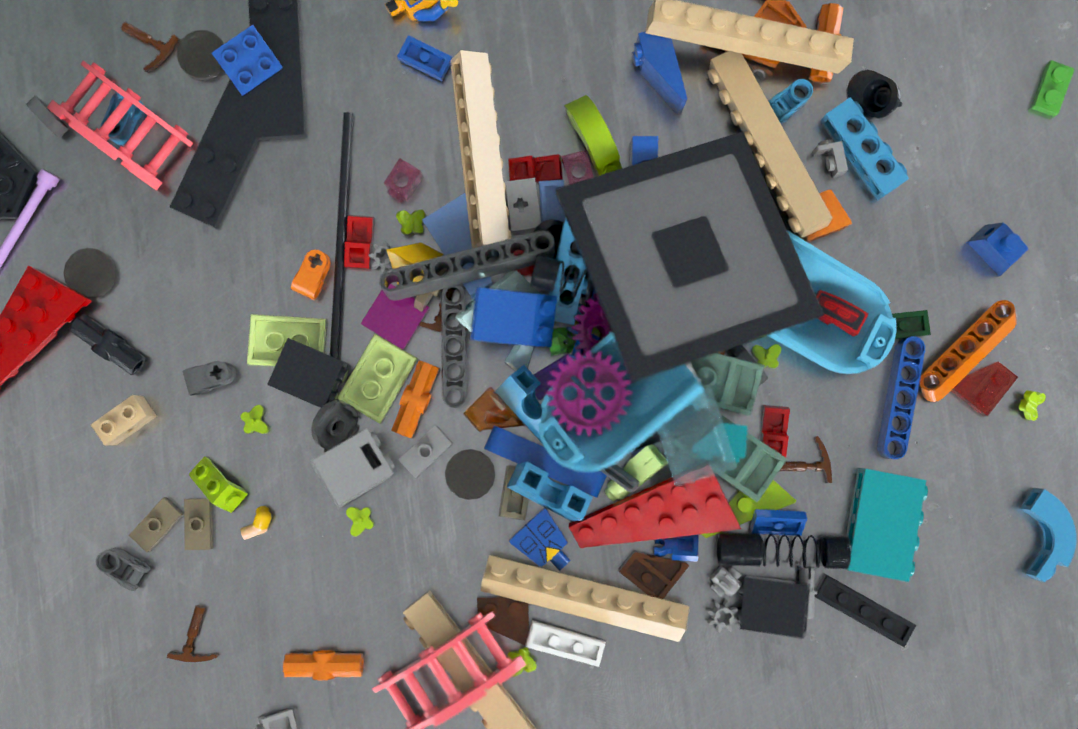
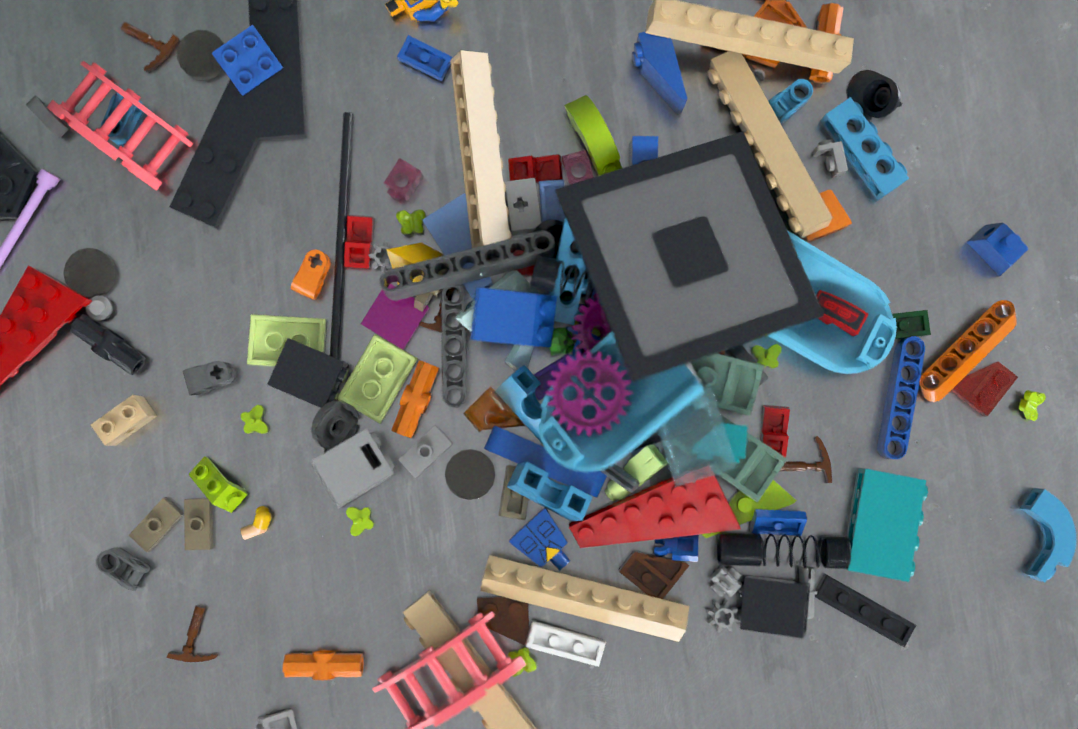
(99, 308): none -> light grey plate
(1052, 88): bright green plate -> none

